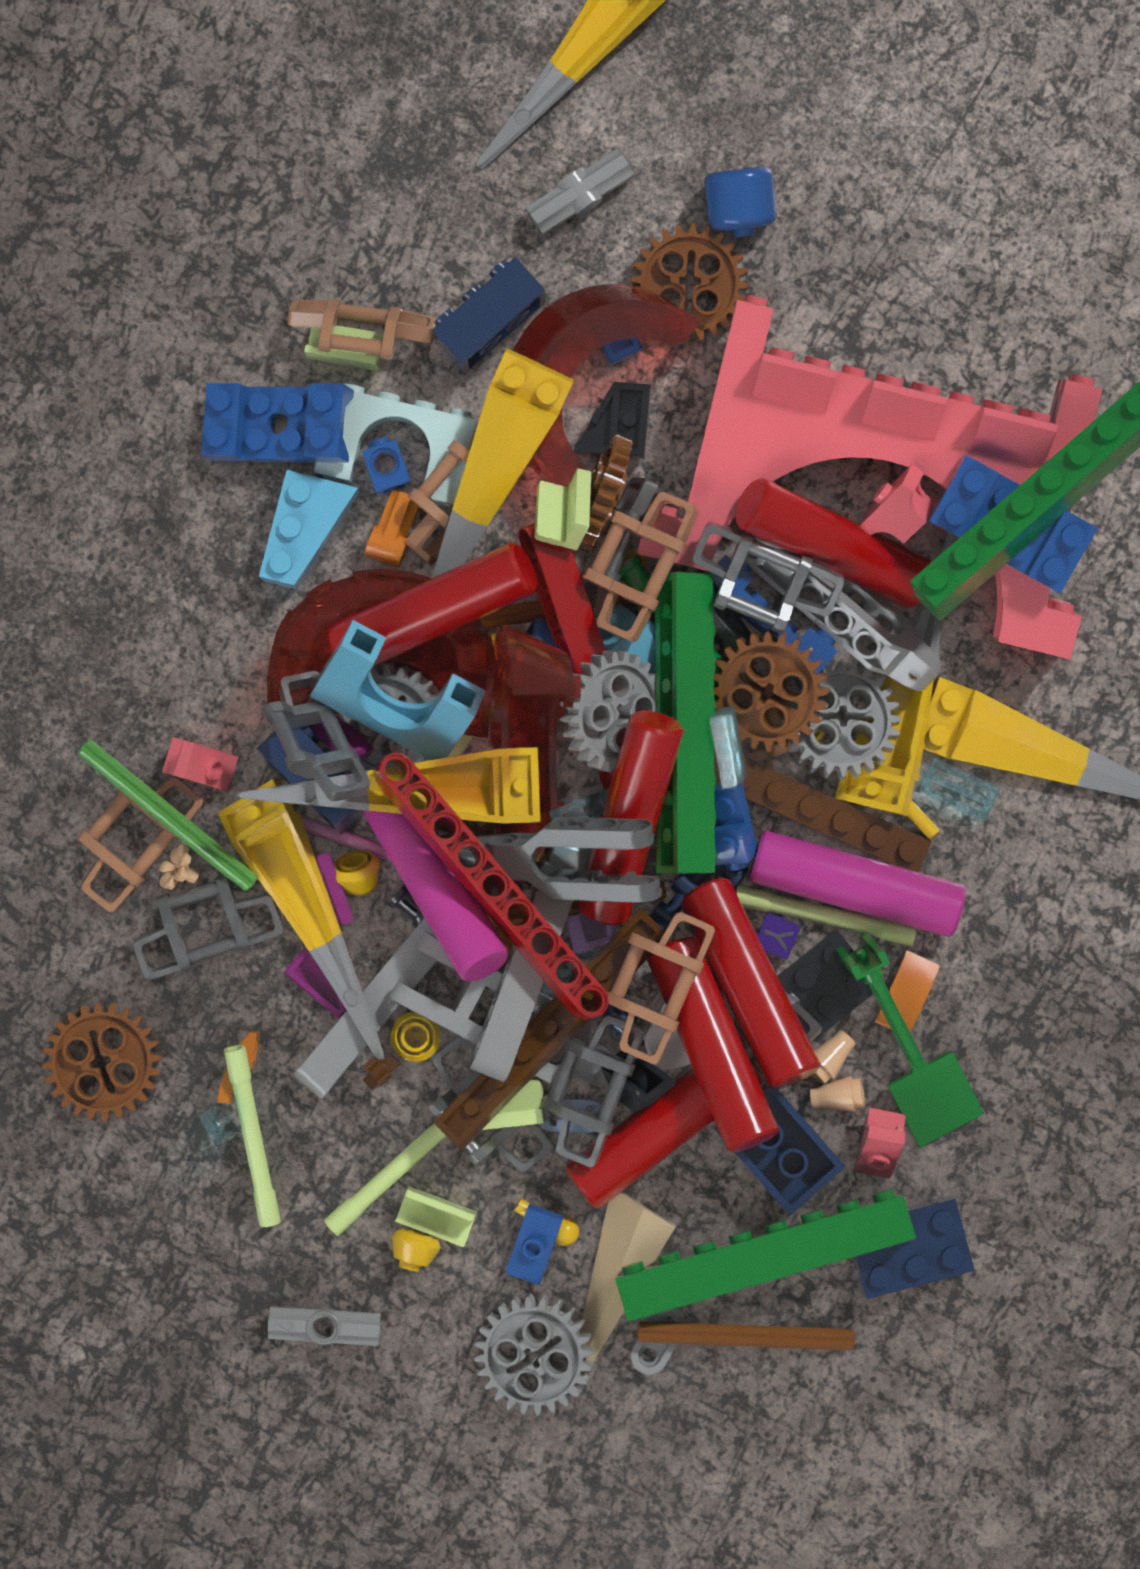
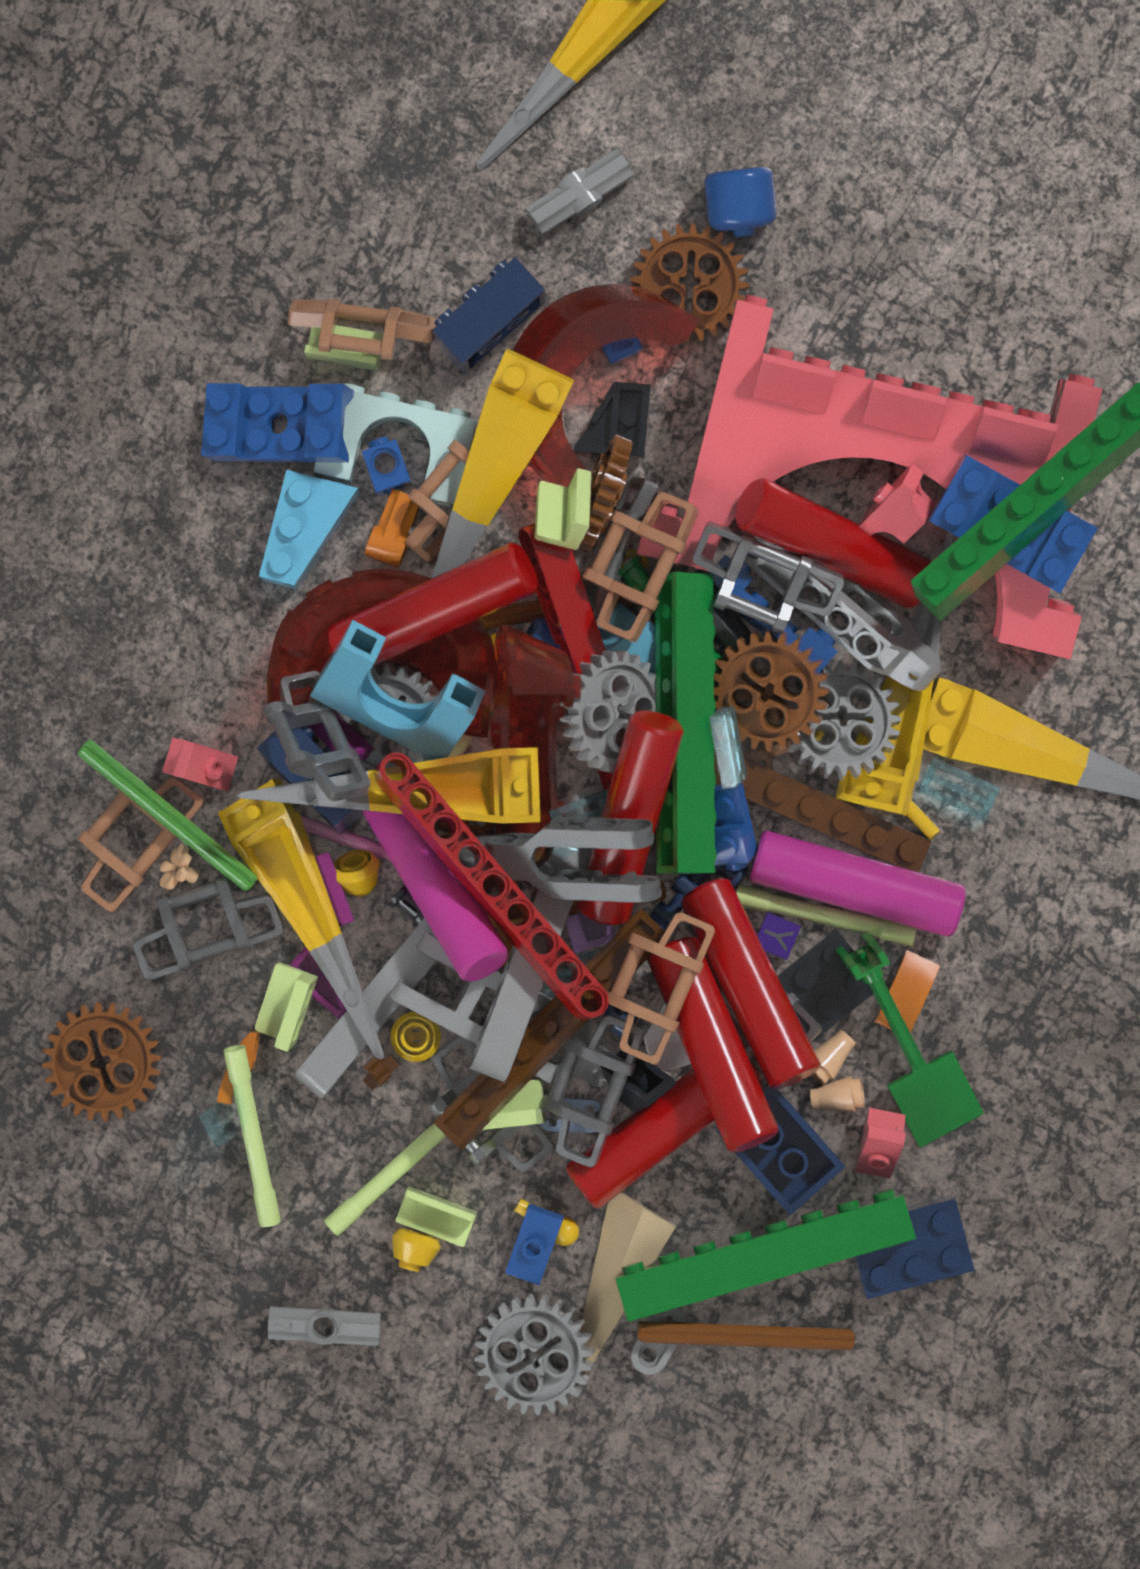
(285, 1005): none -> yellowish green panel

